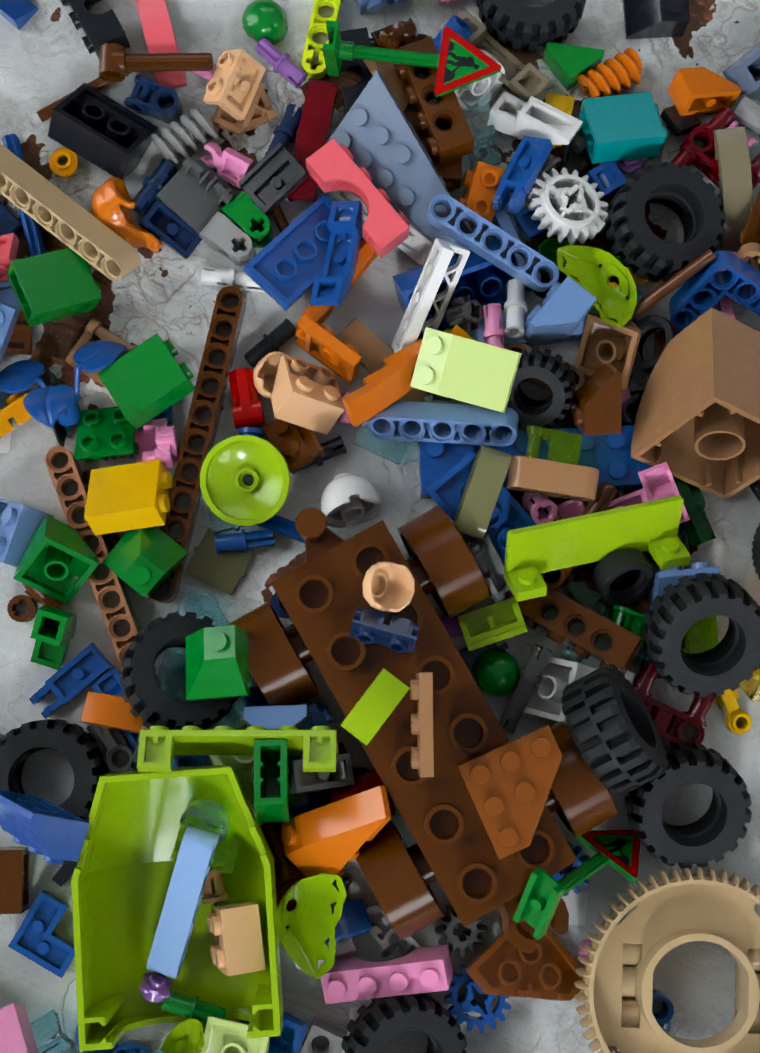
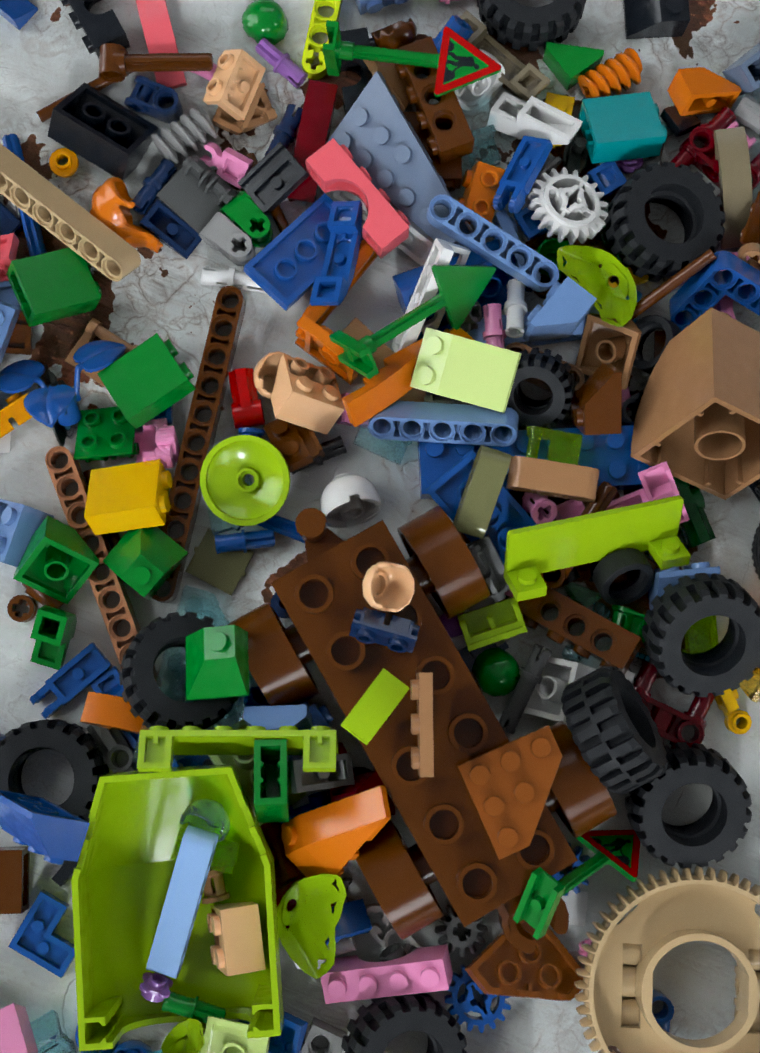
(271, 342): black axle -> none
(458, 292): none -> green piece

